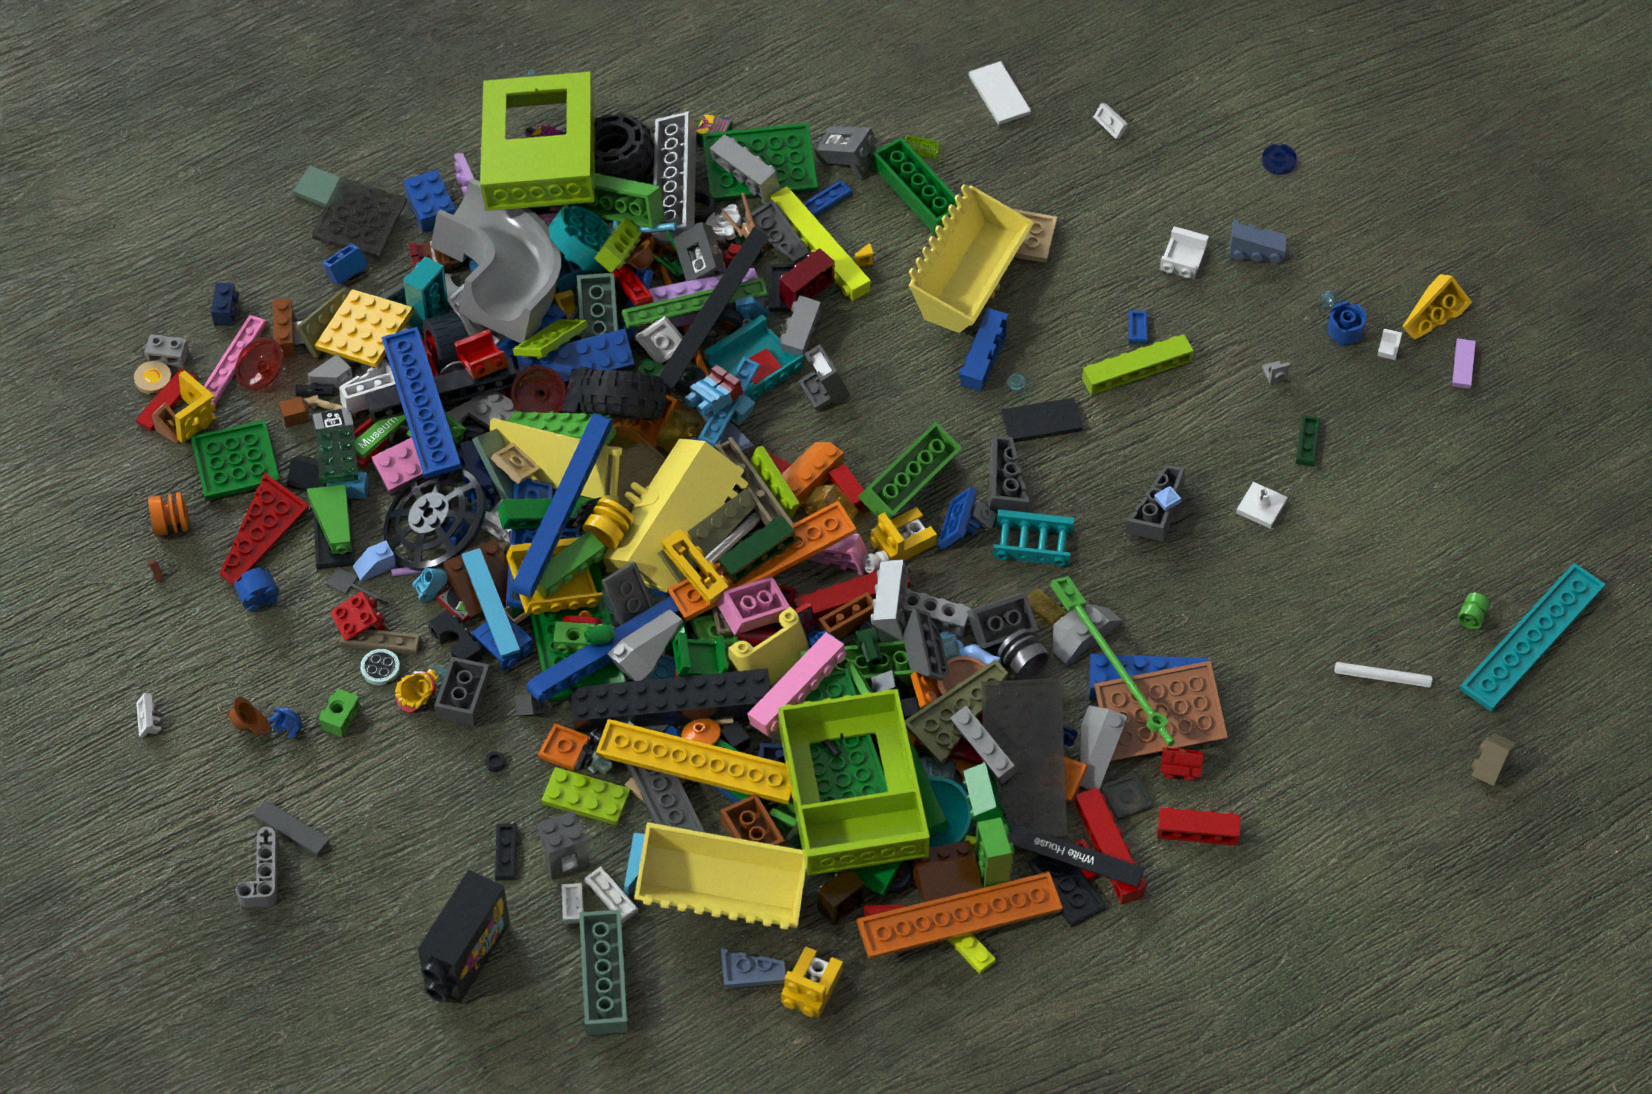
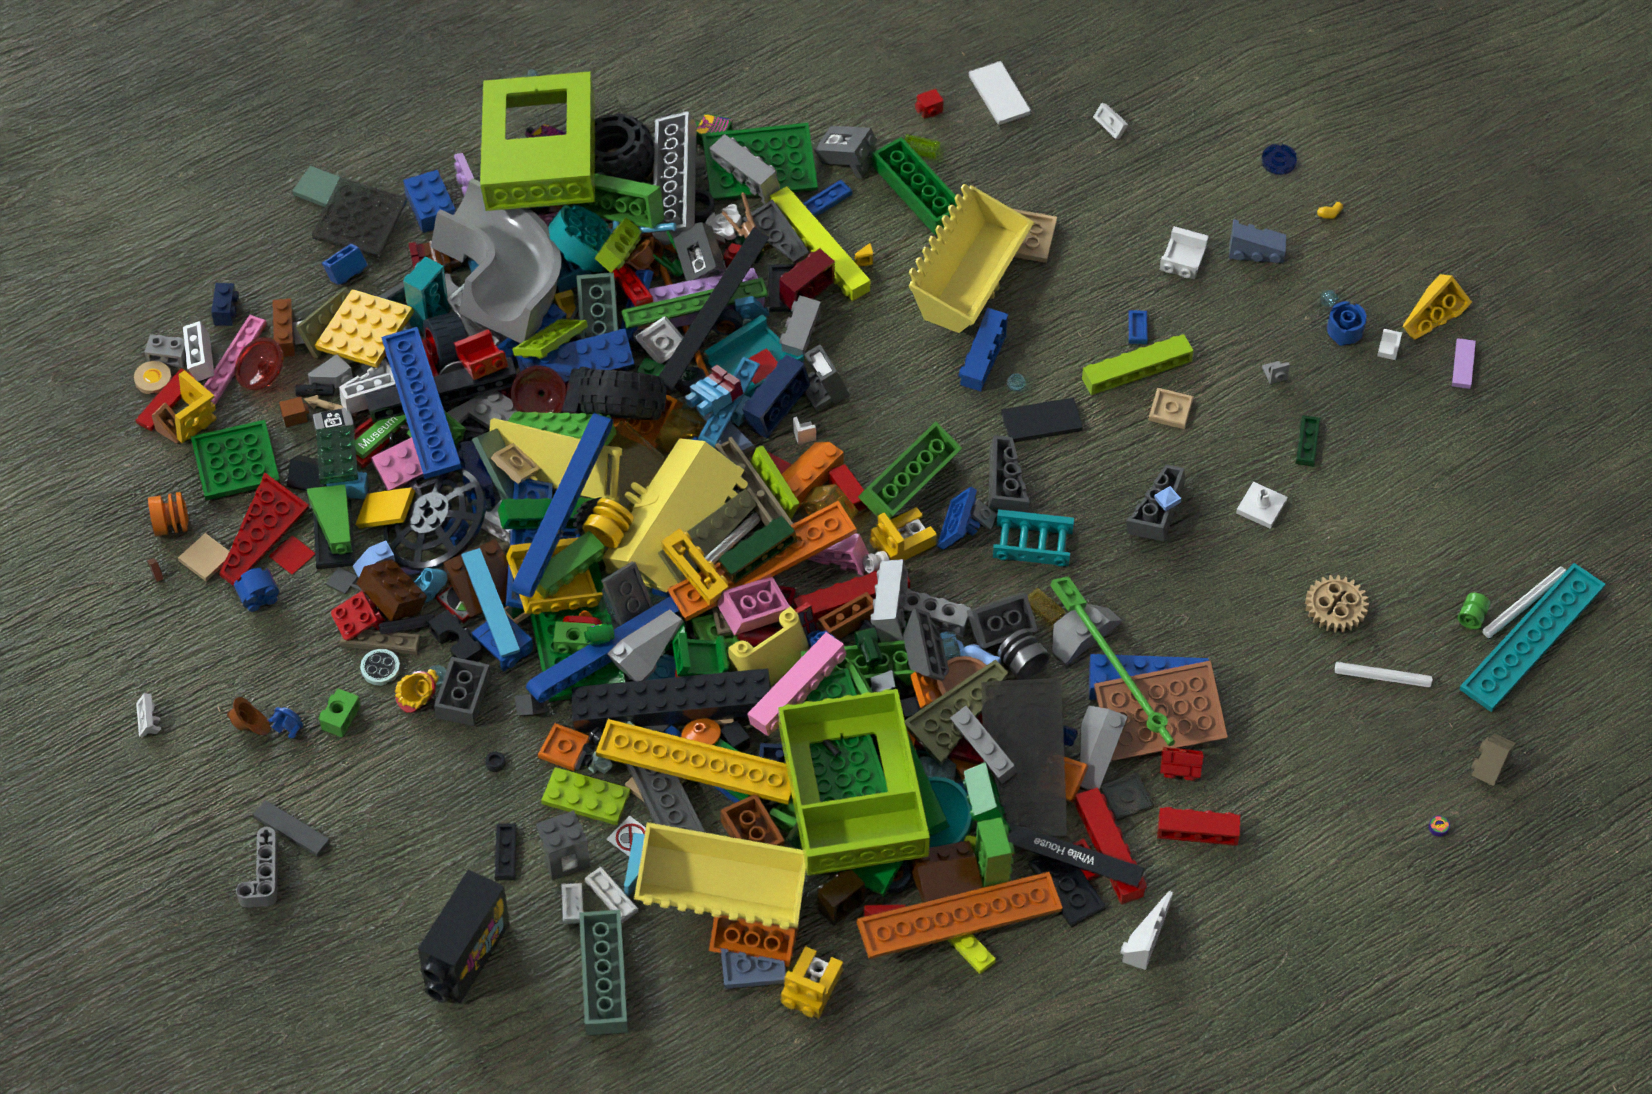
(198, 351): none -> white brick
(204, 557): none -> tan tile
(292, 554): none -> red sticker
(385, 507): none -> yellow tile
(391, 590): none -> reddish brown brick
(405, 624): none -> black axle
(623, 835): none -> sticker
(753, 938): none -> orange slope
(776, 396): none -> dark blue brick
(804, 432): none -> white panel
(929, 103): none -> red brick
(1143, 939): none -> white wedge
(1171, 408): none -> tan tile
(1323, 594): none -> tan gear
(1330, 212): none -> yellow arm
(1439, 826): none -> tile
(1523, 603): none -> white axle

